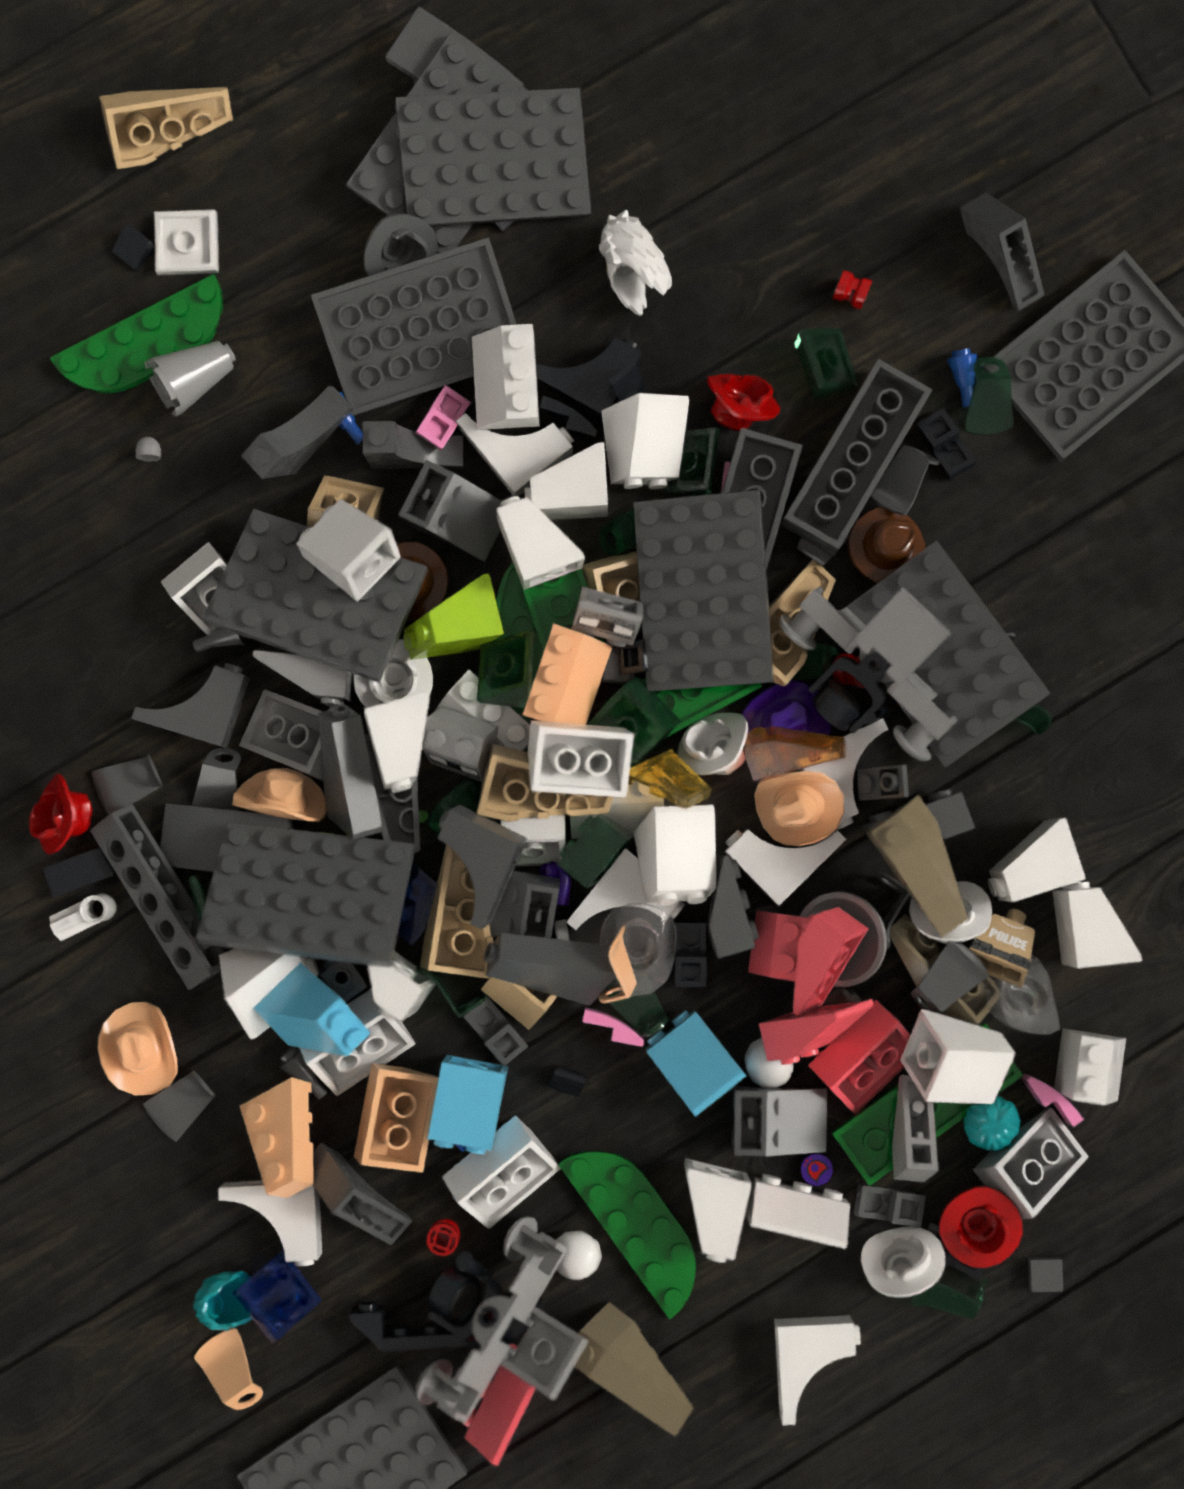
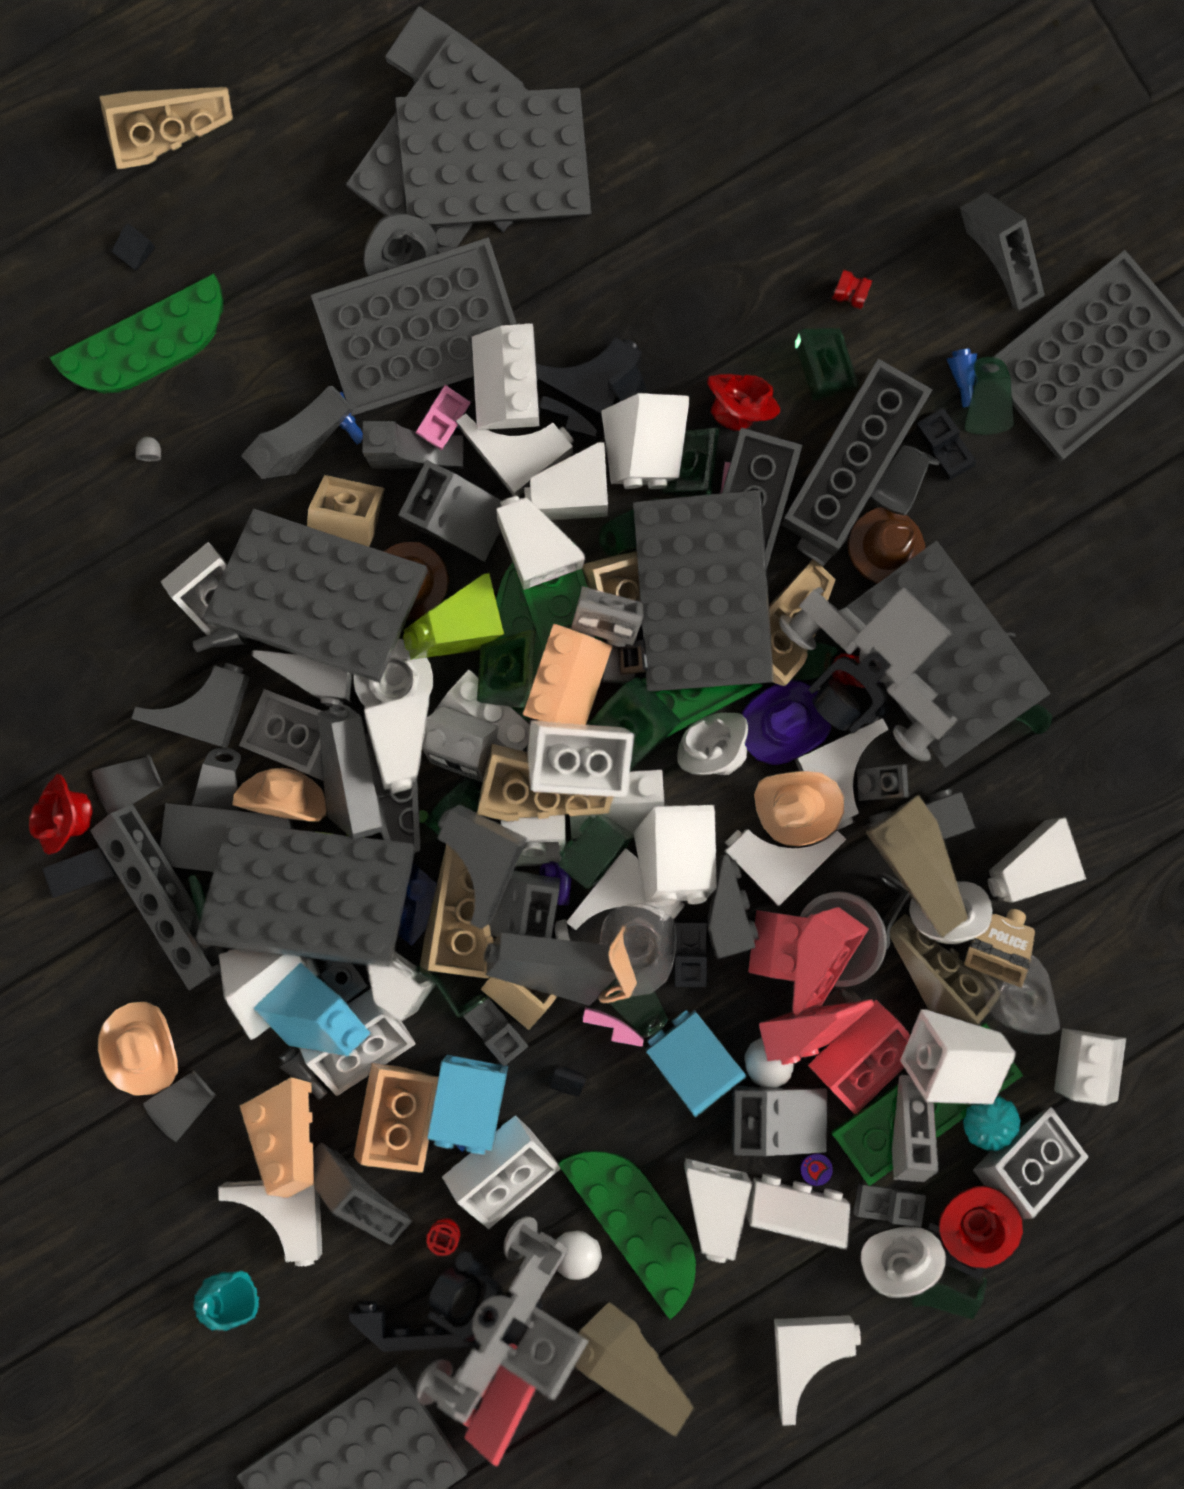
(81, 916): white piece -> none
(186, 242): white tile -> none
(189, 373): light grey cone -> none
(227, 1369): light nougat piece -> none
(277, 1297): clear blue plate -> none
(349, 548): white slope -> none
(633, 261): white head -> none
(671, 779): clear yellow wing -> none
(785, 750): clear orange slope -> none
(949, 977): dark grey piece -> none
(1045, 1274): dark grey tile -> none
(1046, 1095): bright pink slope -> none
(1090, 928): white slope -> none

